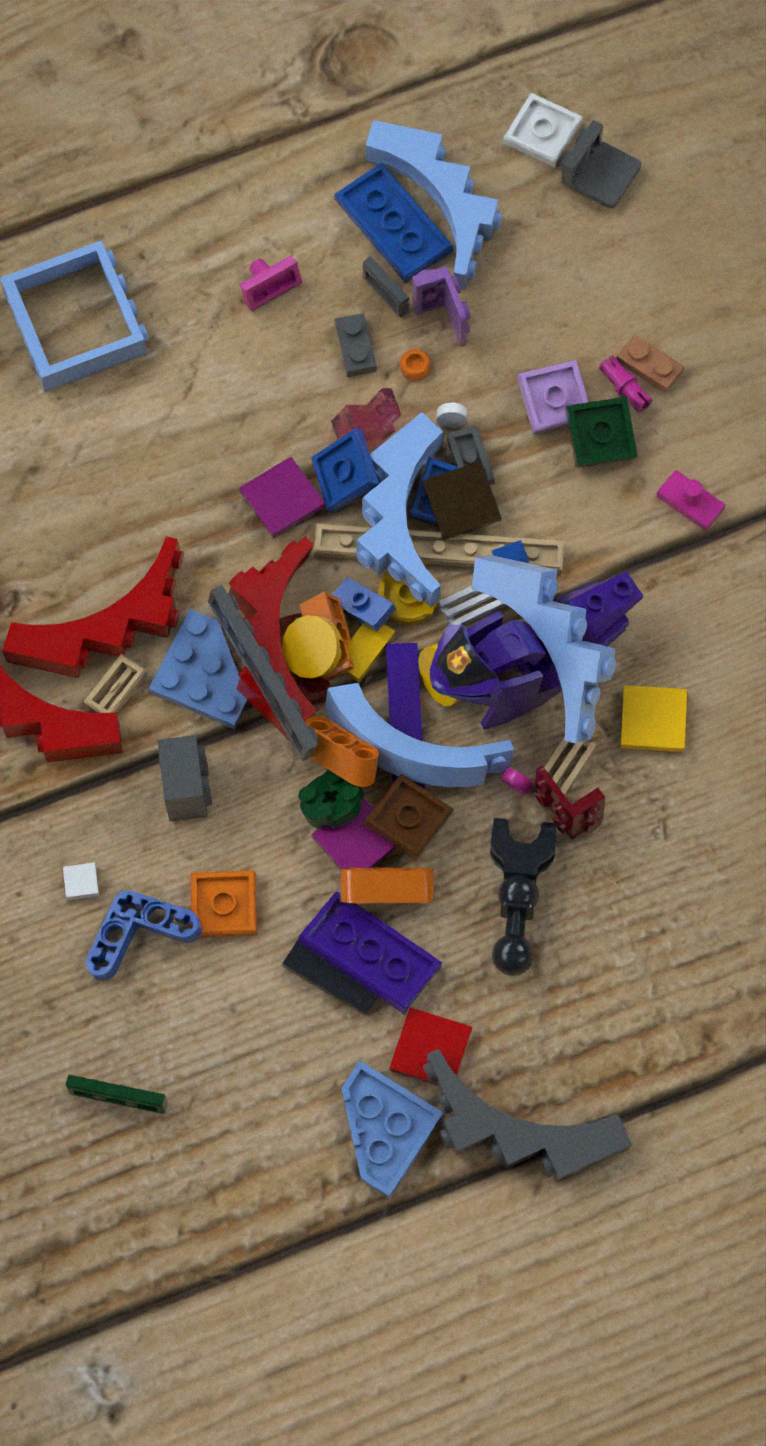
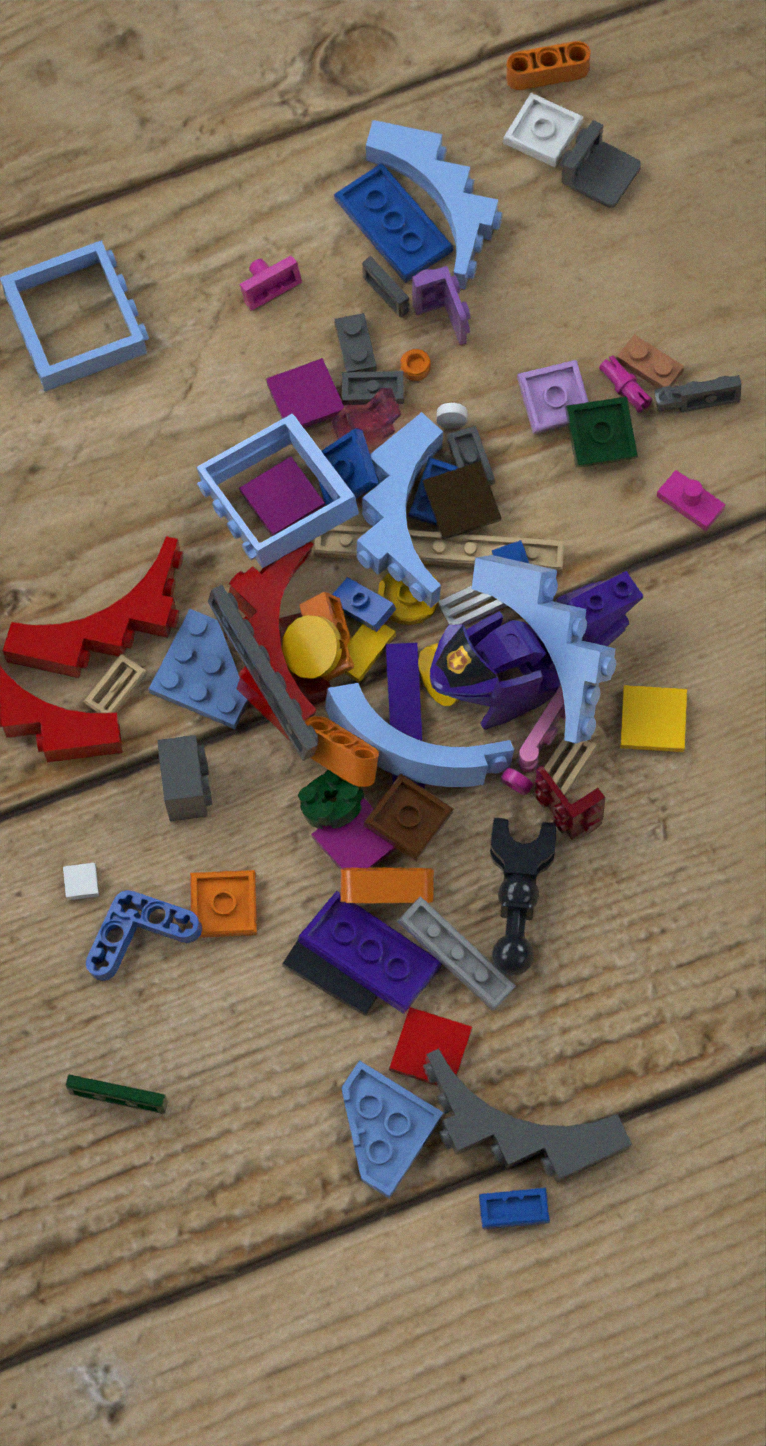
(252, 451): none -> light blue window
(306, 393): none -> magenta tile
(361, 387): none -> dark grey plate
(456, 953): none -> light grey tile
(514, 1208): none -> blue plate
(538, 75): none -> orange beam
(542, 733): none -> bright pink plate
(699, 395): none -> dark grey hinge

